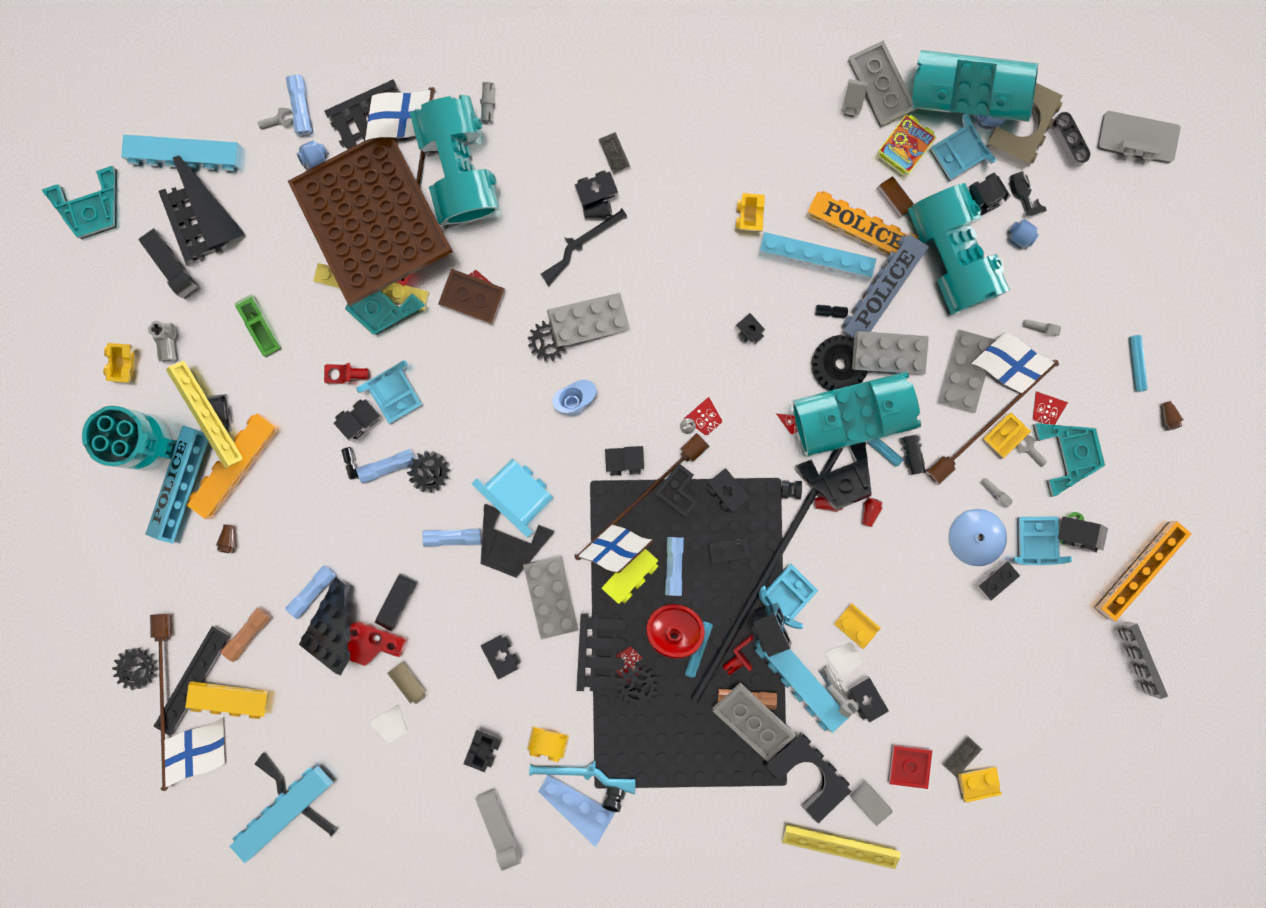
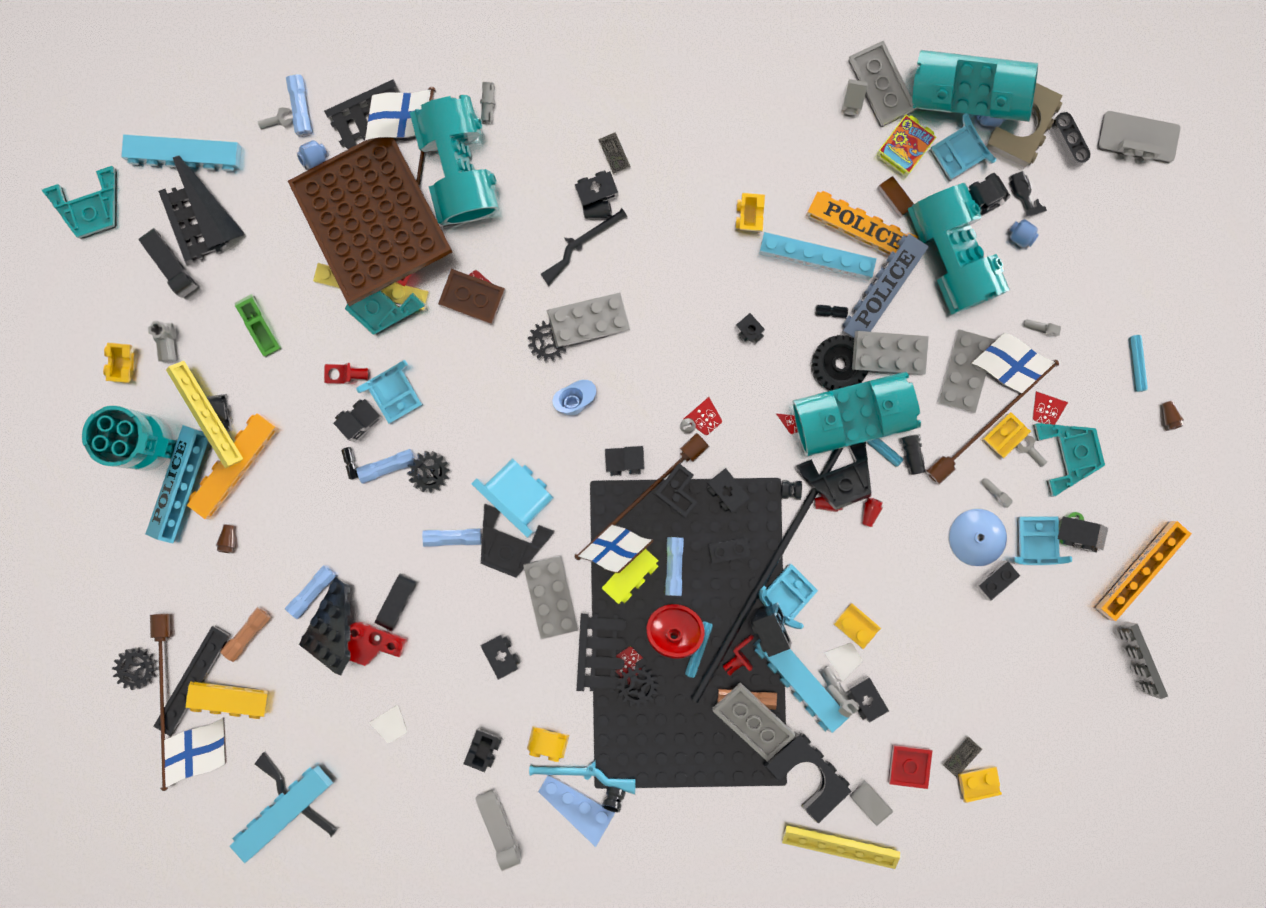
(406, 683): dark tan brick -> none

